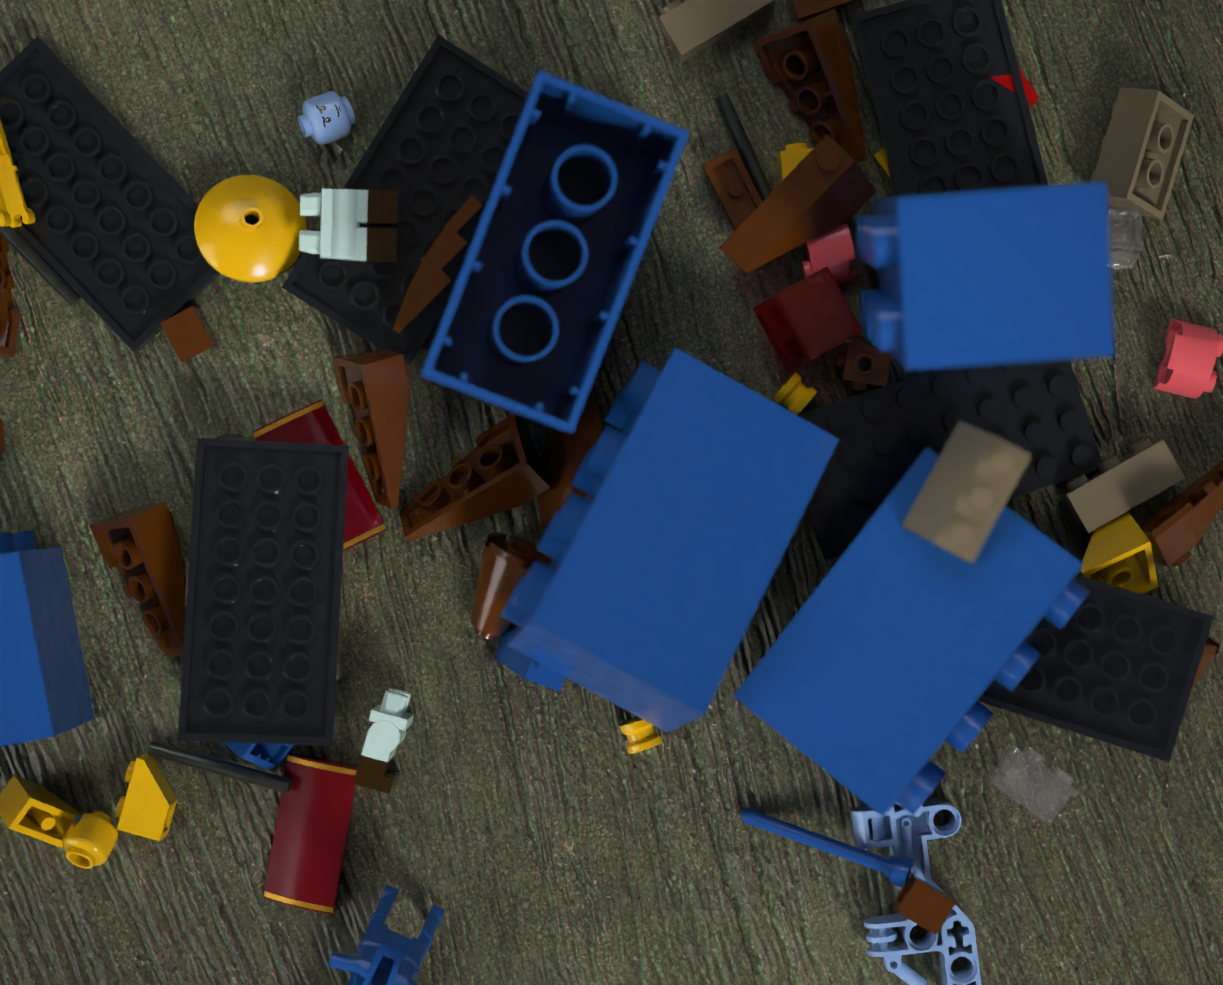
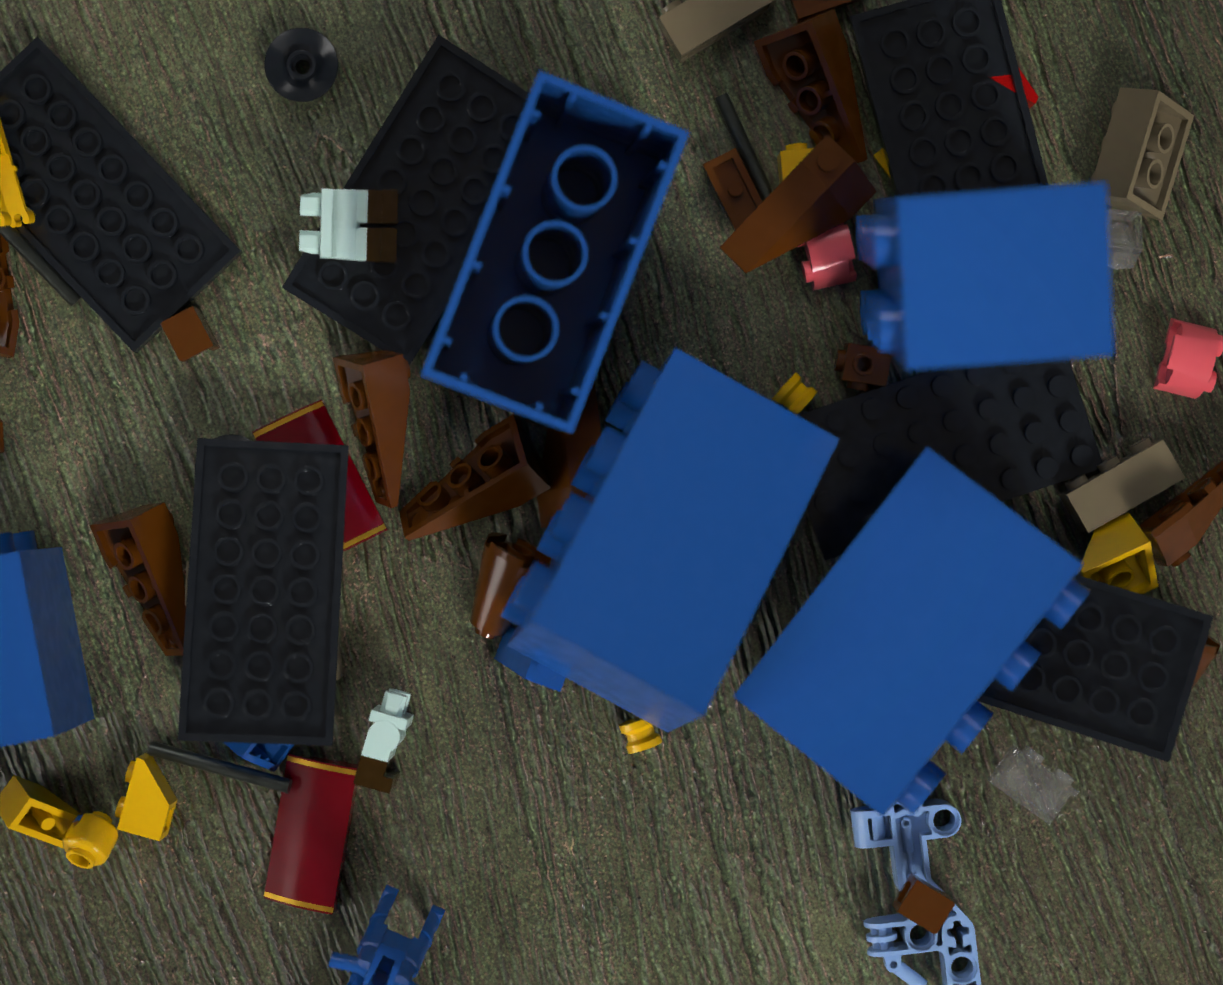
(243, 249): yellow dish -> none
(288, 52): none -> black dish
(326, 118): light blue head -> none
(429, 277): reddish brown slope -> none
(807, 319): clear red slope -> none
(894, 868): blue piece -> none
(967, 491): dark tan slope -> none

